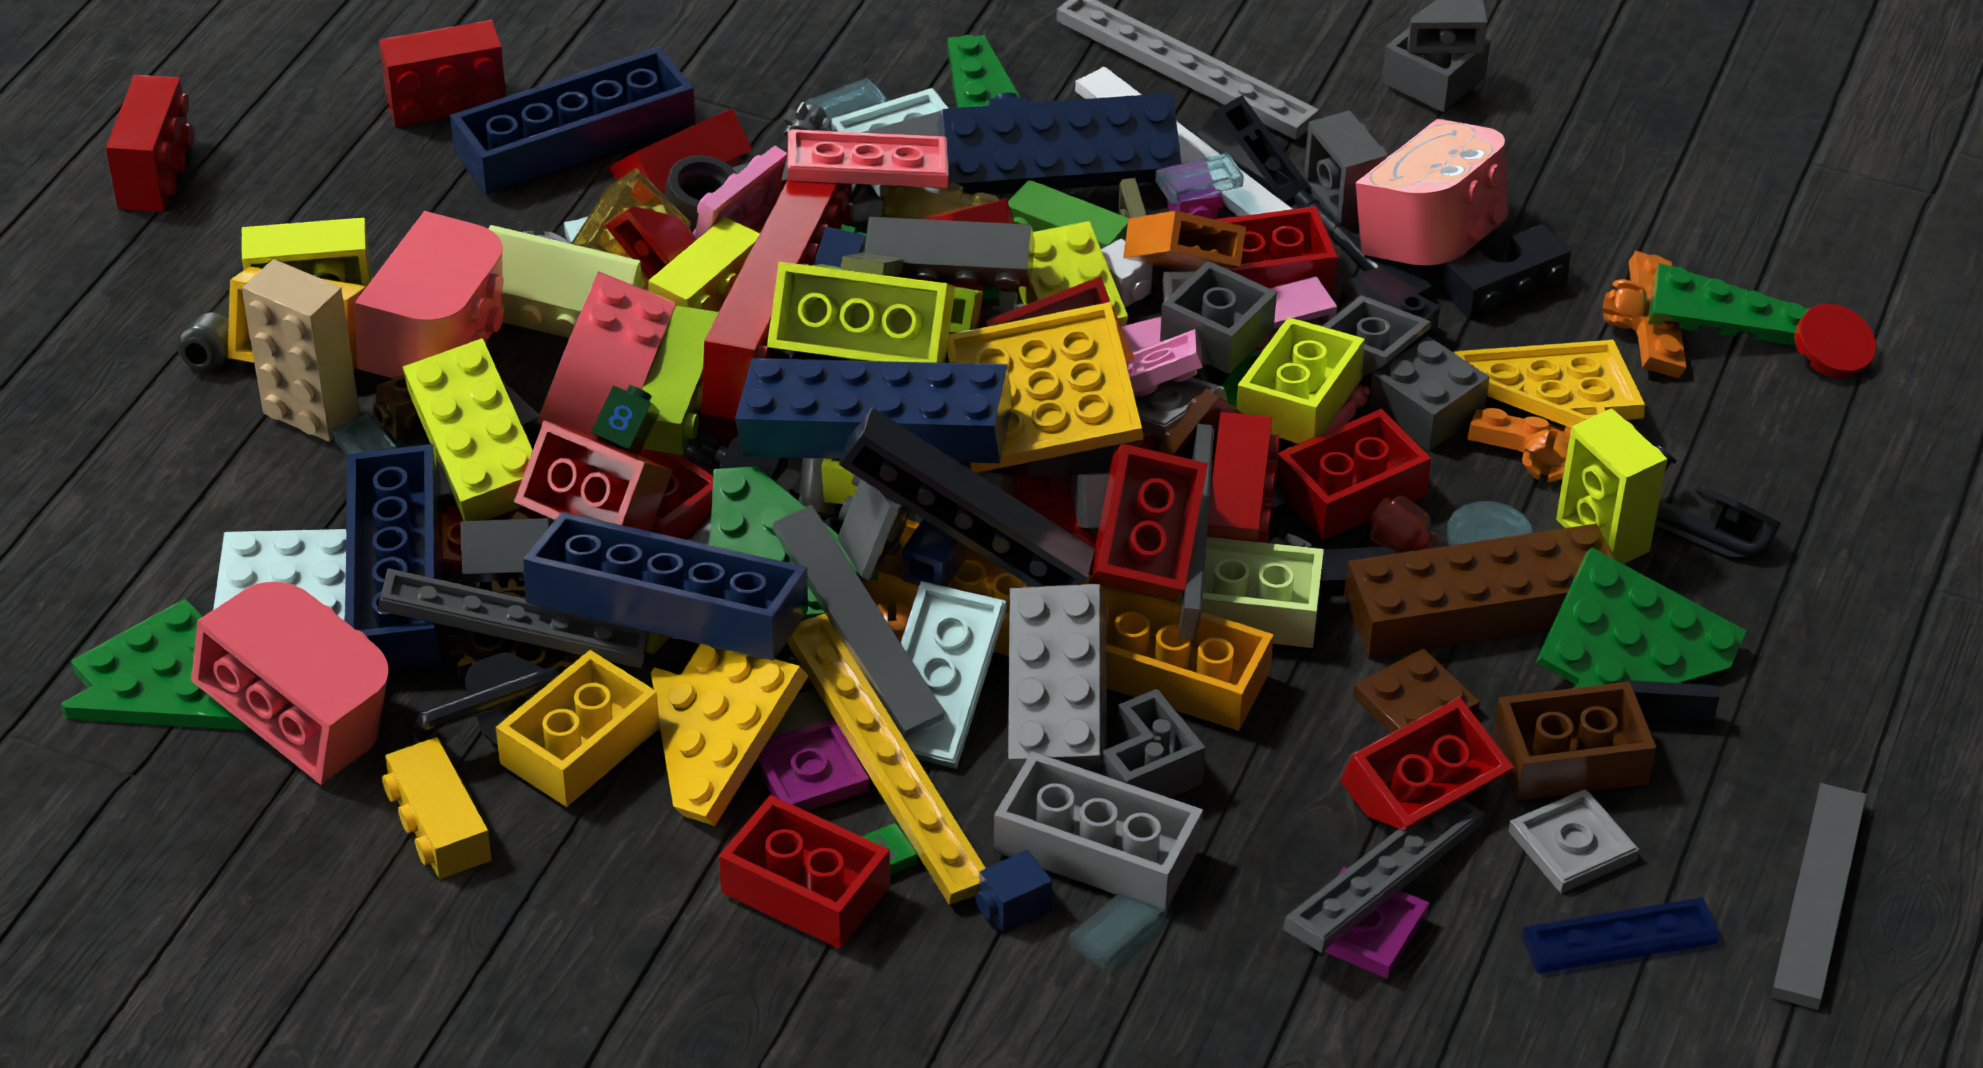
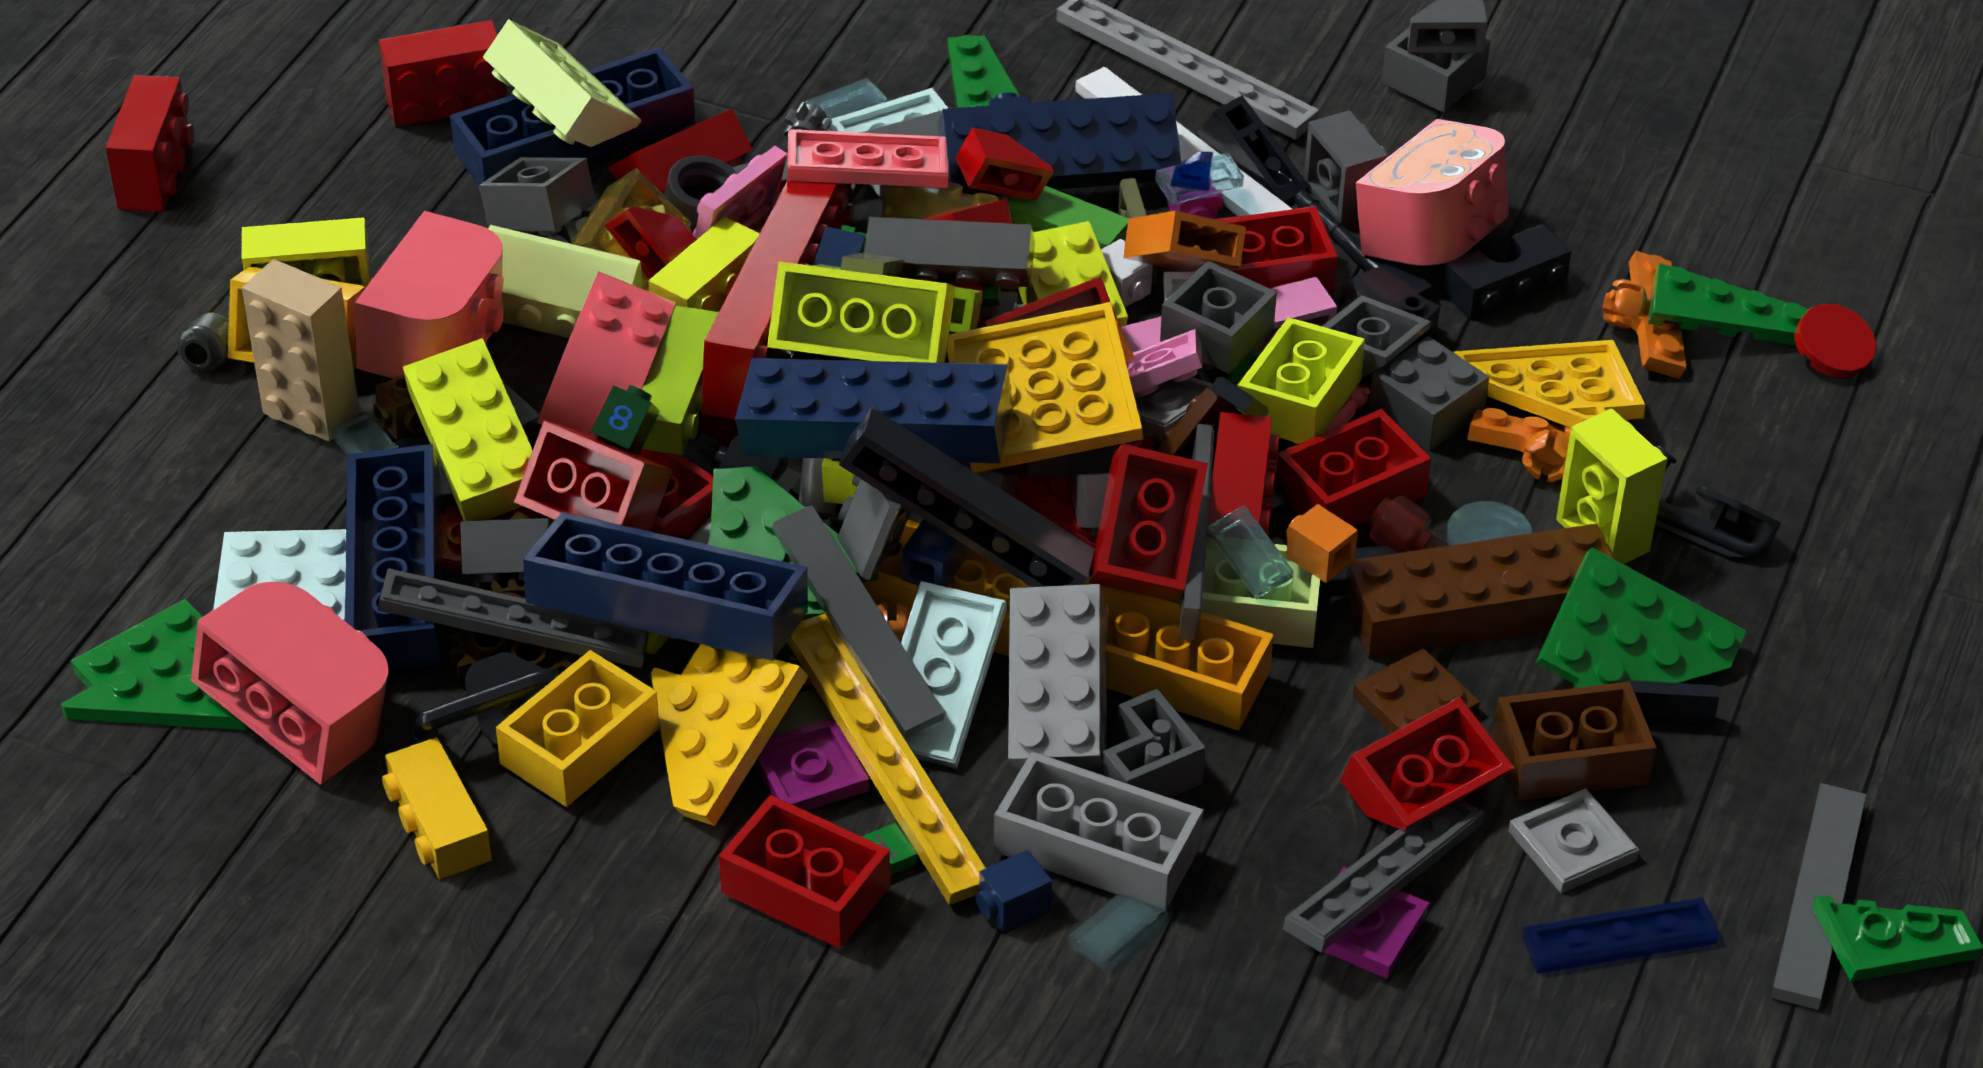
(538, 194): none -> dark grey brick
(557, 87): none -> yellowish green slope
(1002, 165): none -> red slope
(1194, 172): none -> clear blue tile
(1238, 397): none -> black tile
(1250, 552): none -> clear light blue tile
(1321, 543): none -> orange brick
(1895, 941): none -> green wing

